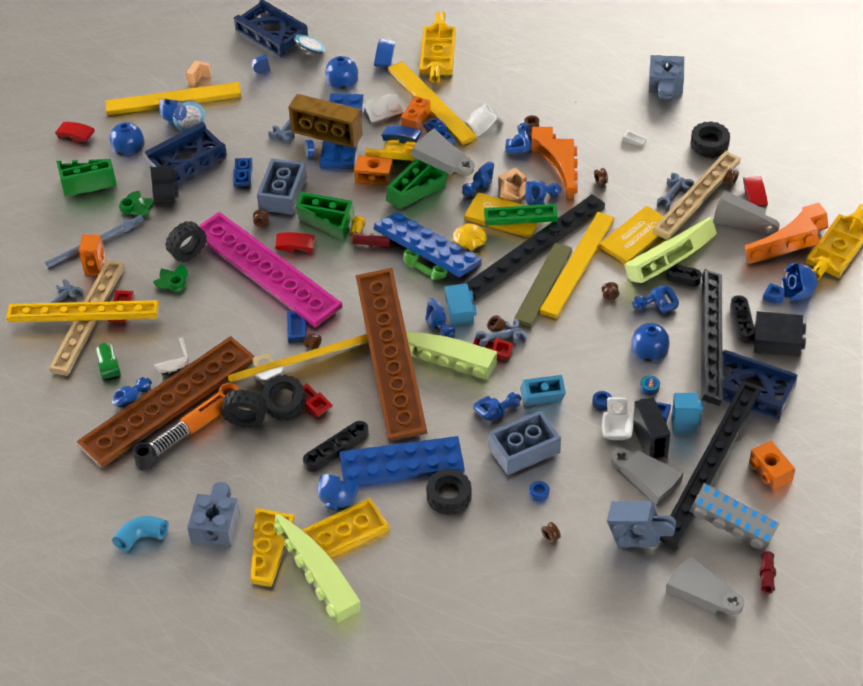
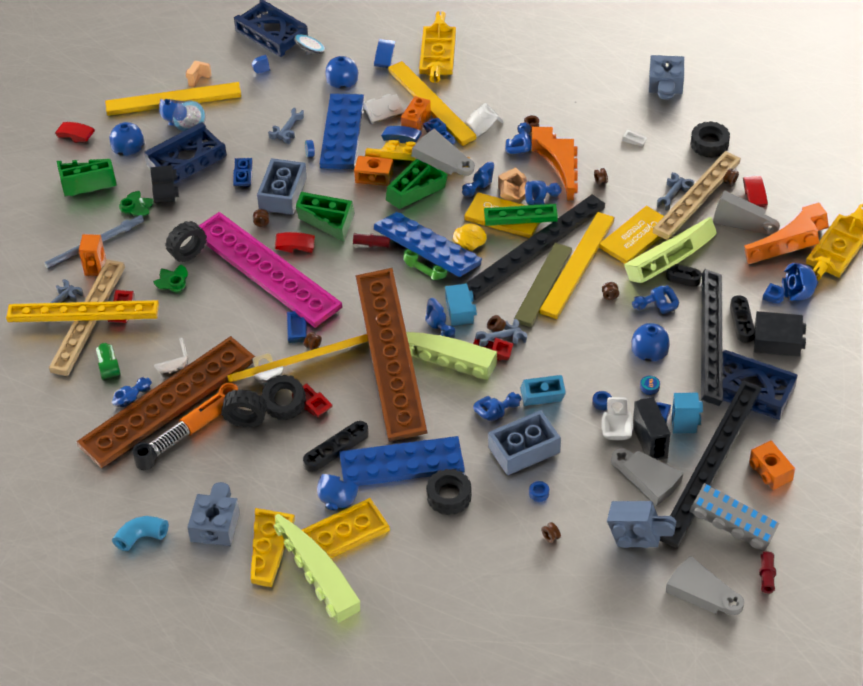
(325, 120): pearl gold brick -> none
(358, 223): yellow pin -> none

